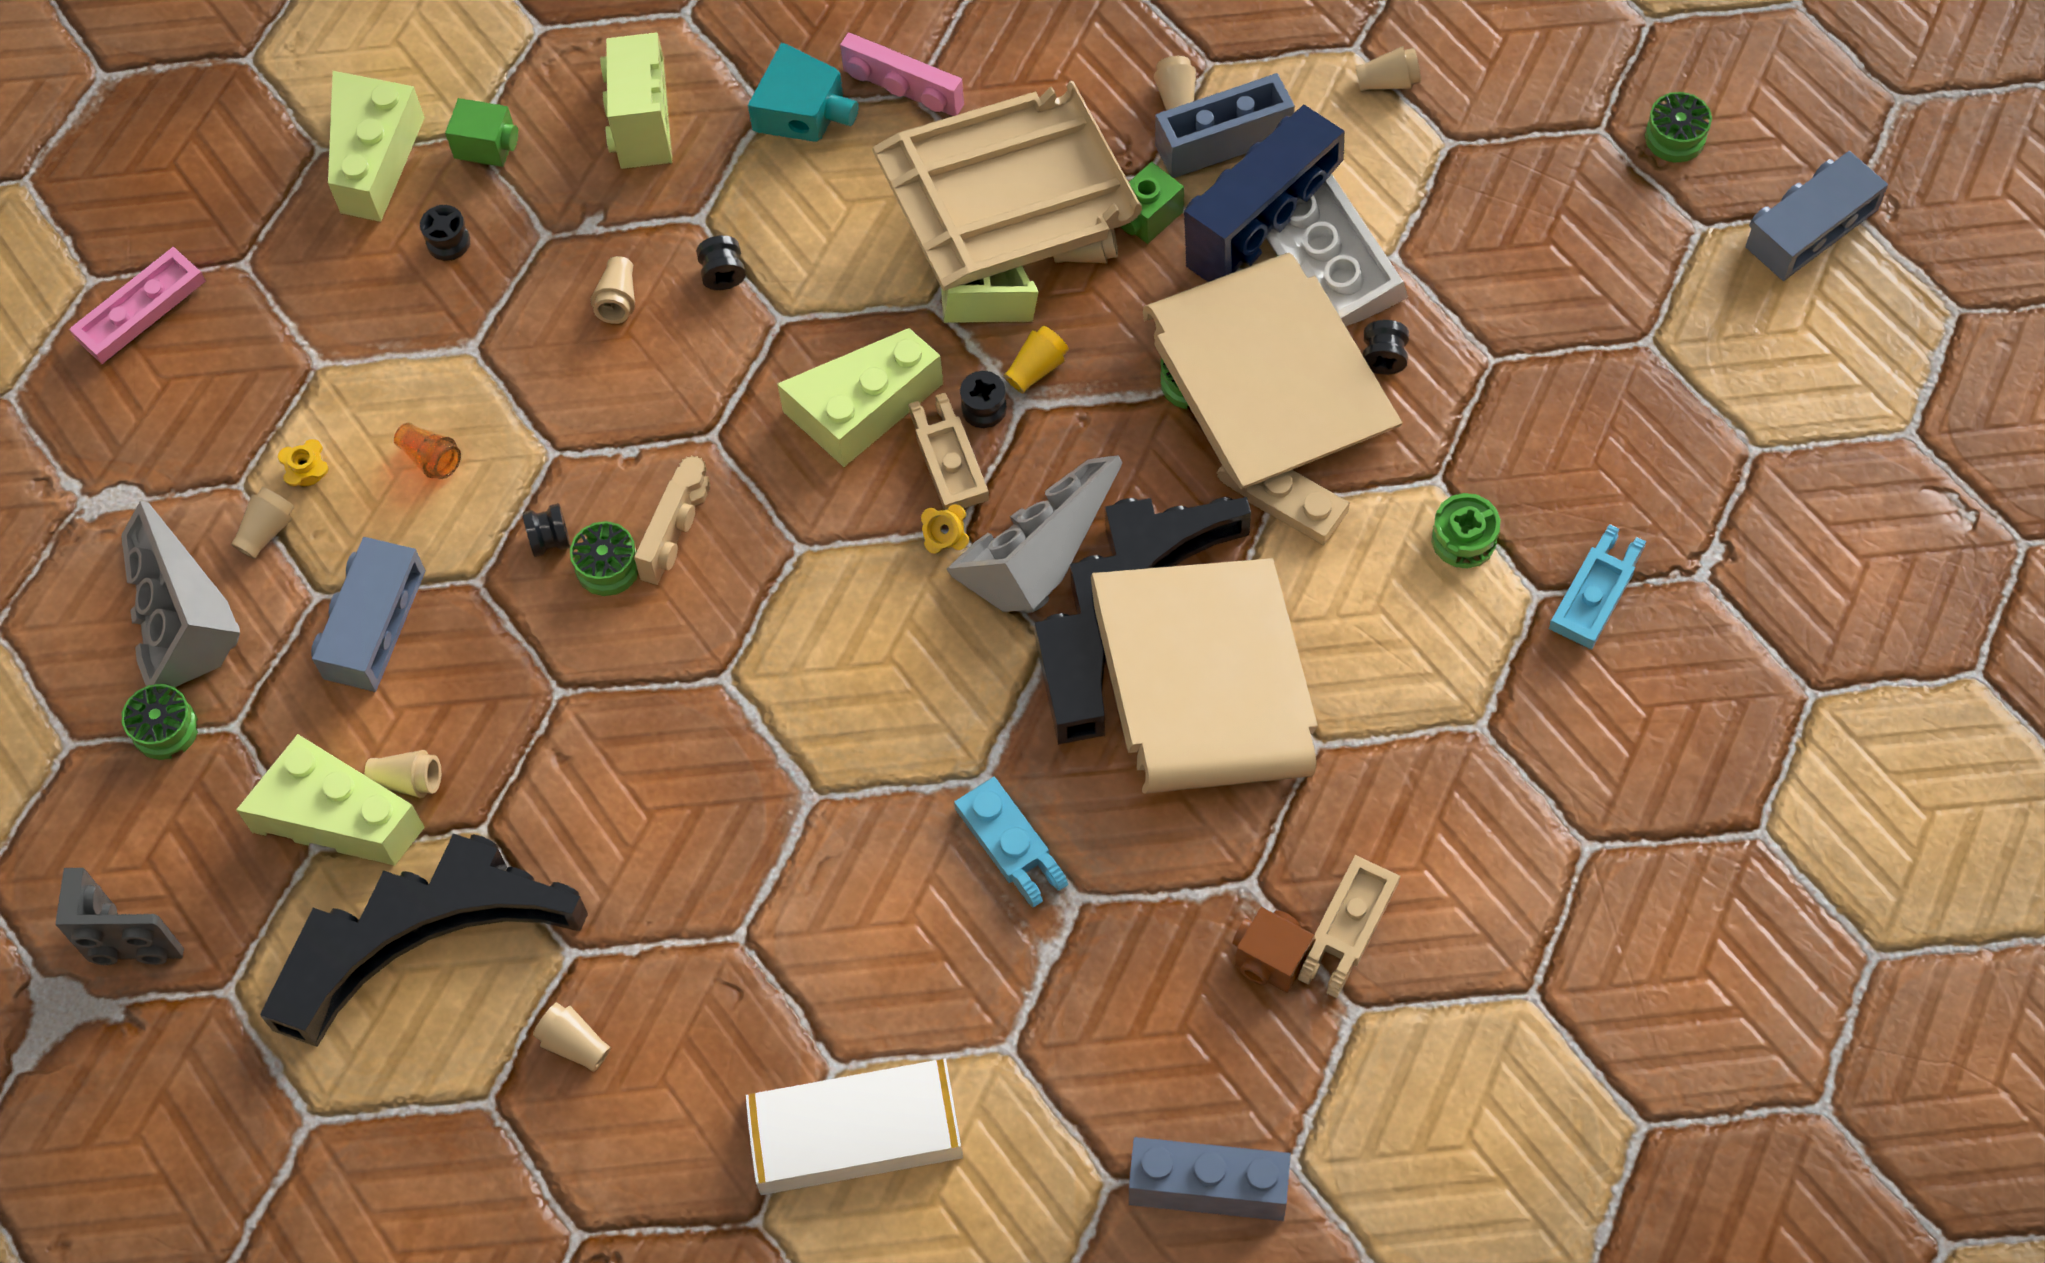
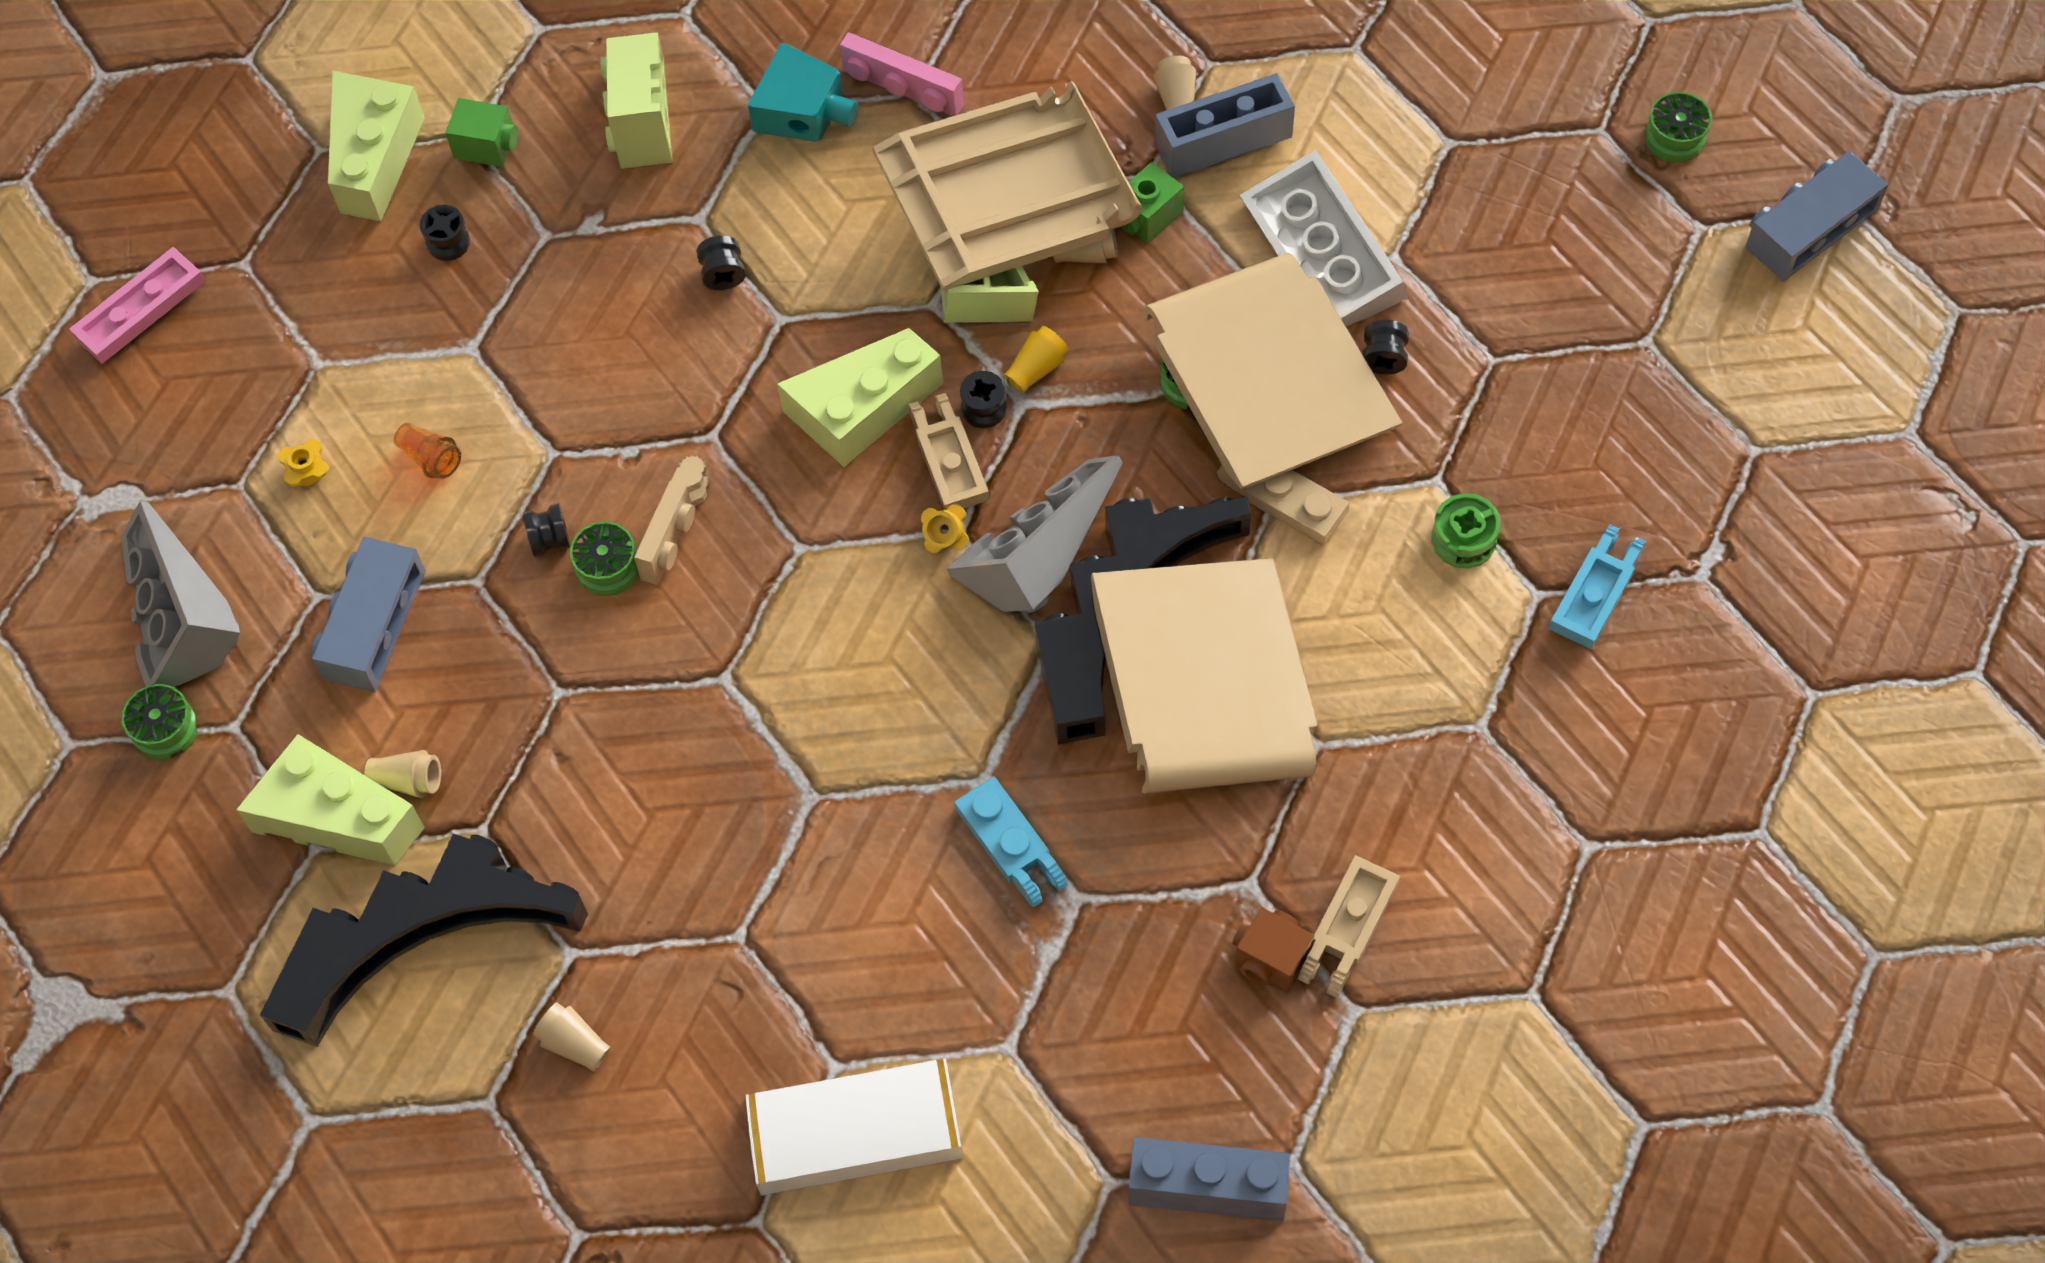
(103, 935): dark grey bracket -> none
(262, 521): tan cone -> none
(614, 294): tan cone -> none
(1260, 193): dark blue wedge -> none
(1390, 71): tan cone -> none

